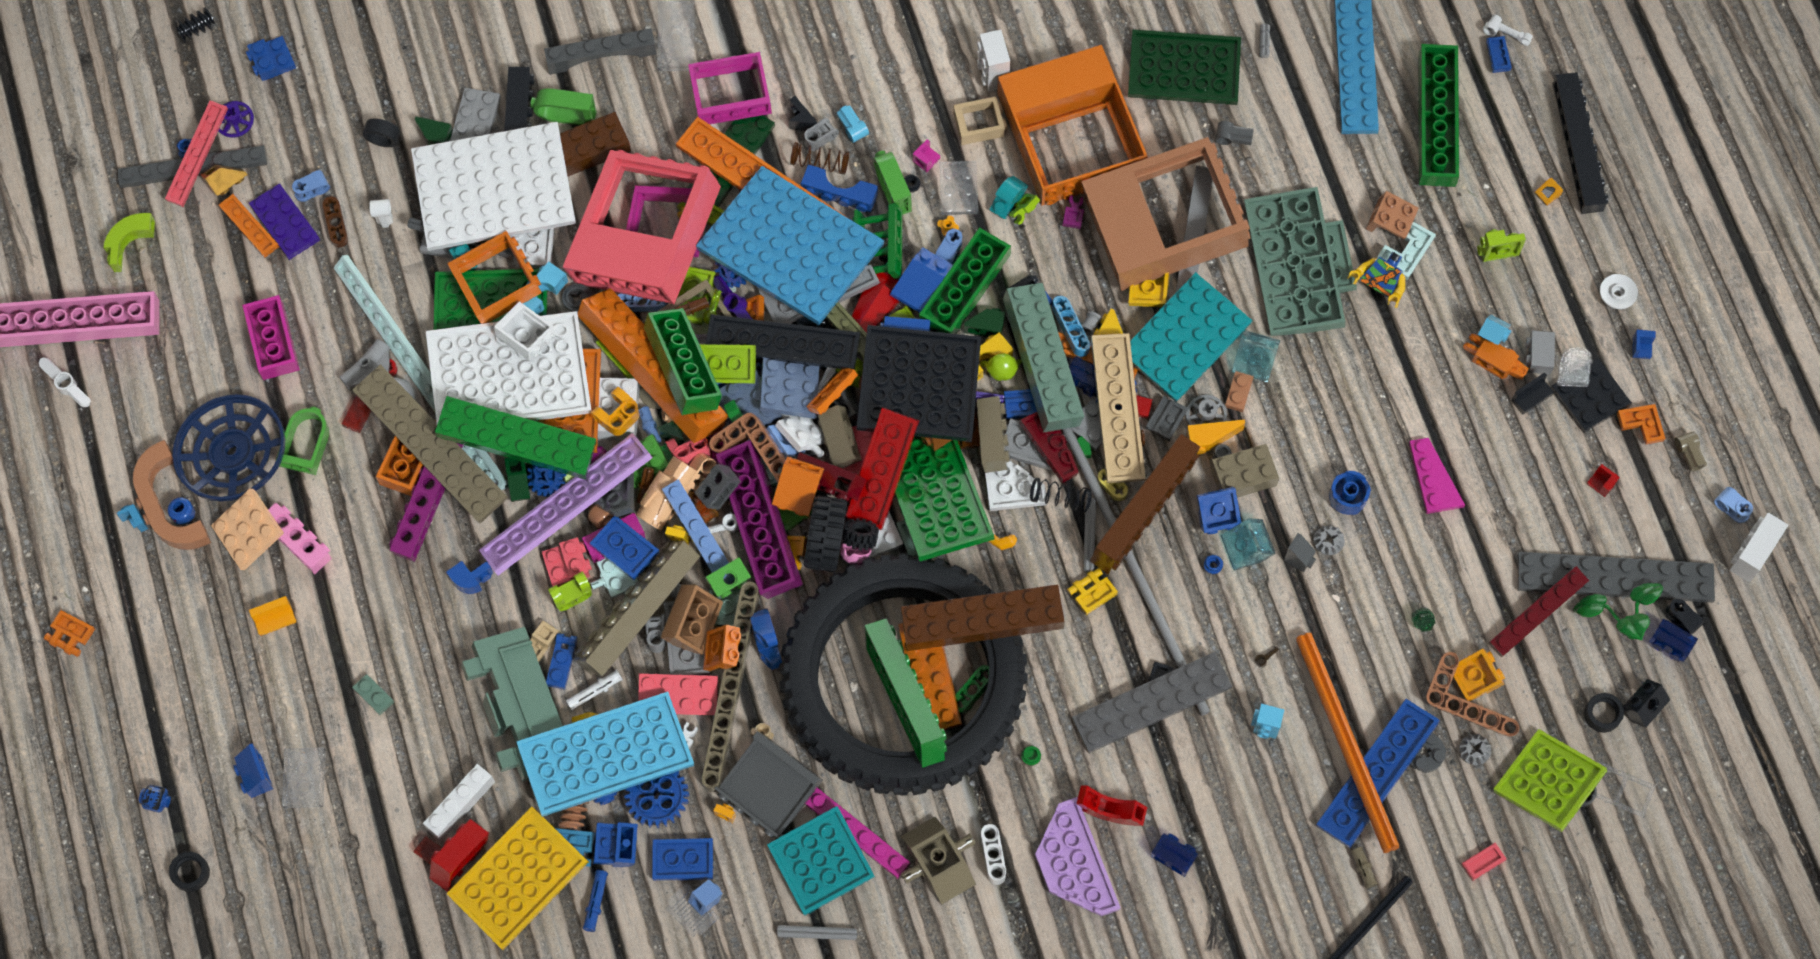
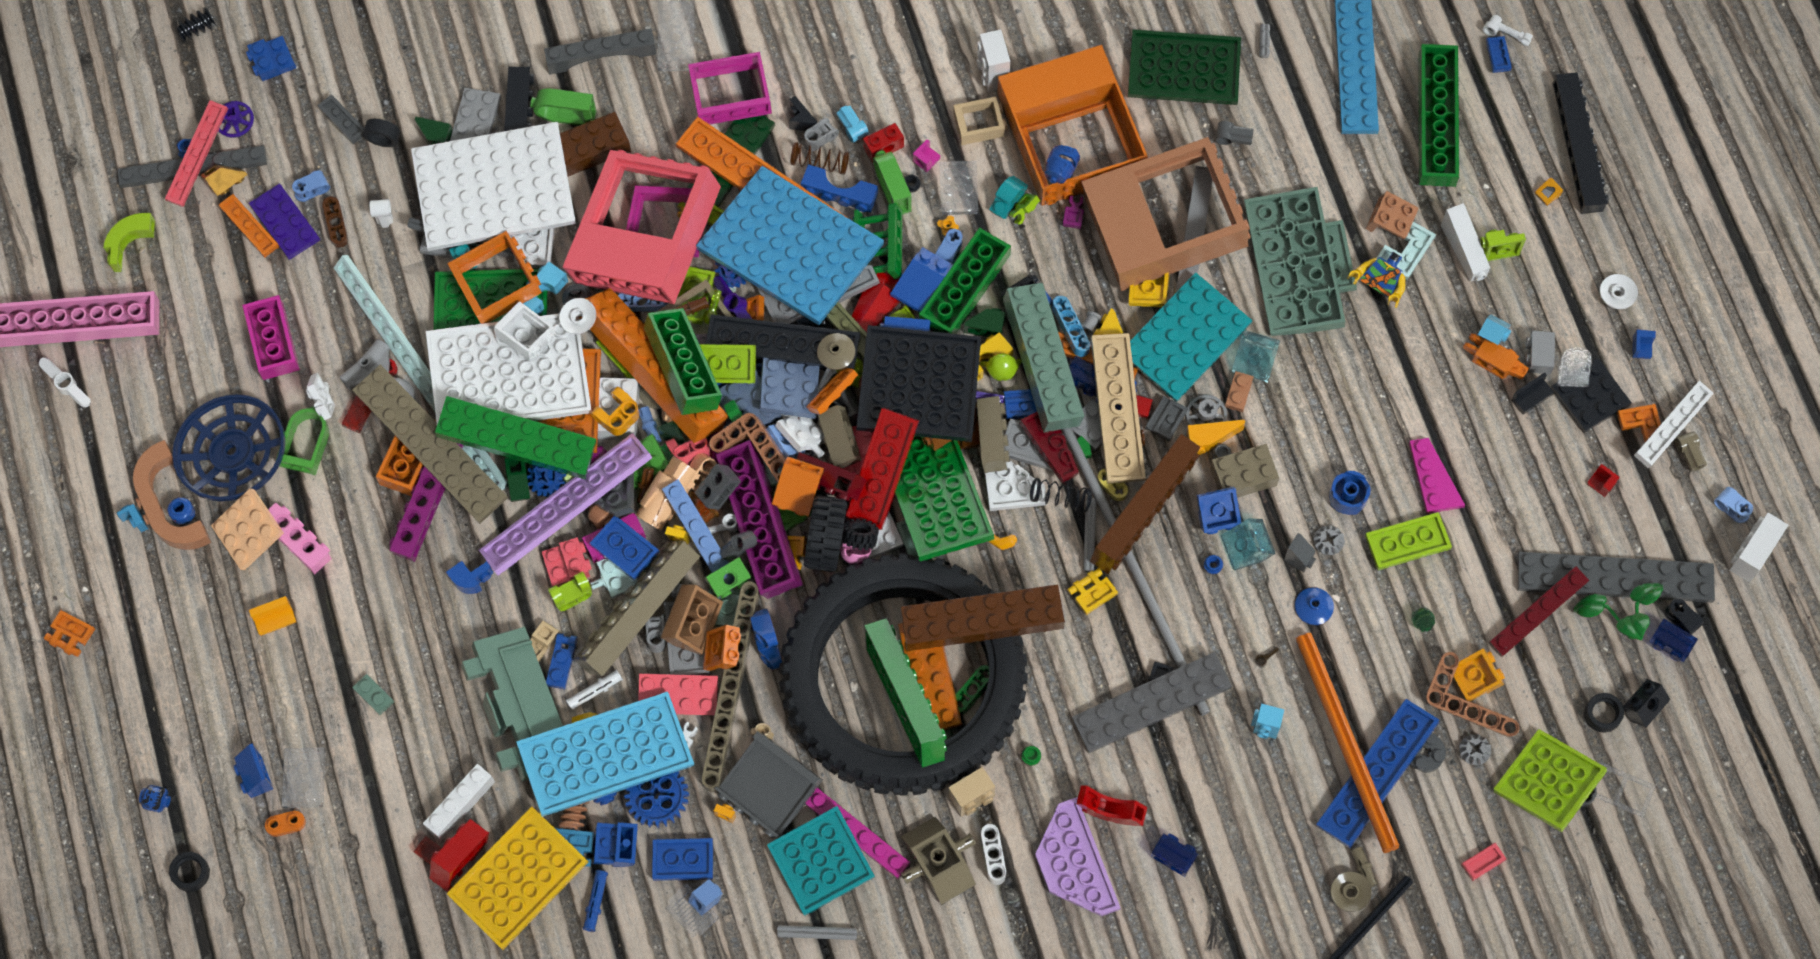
(284, 823): none -> orange plate
(320, 394): none -> white plate
(341, 119): none -> dark grey plate
(574, 309): none -> white dish
(738, 545): none -> dark grey piece
(840, 358): none -> dark tan dish
(887, 139): none -> red brick
(972, 792): none -> tan brick
(1060, 169): none -> blue helmet
(1311, 614): none -> blue dish
(1355, 882): none -> dark tan dish
(1408, 541): none -> lime plate
(1465, 242): none -> white slope
(1673, 424): none -> white plate

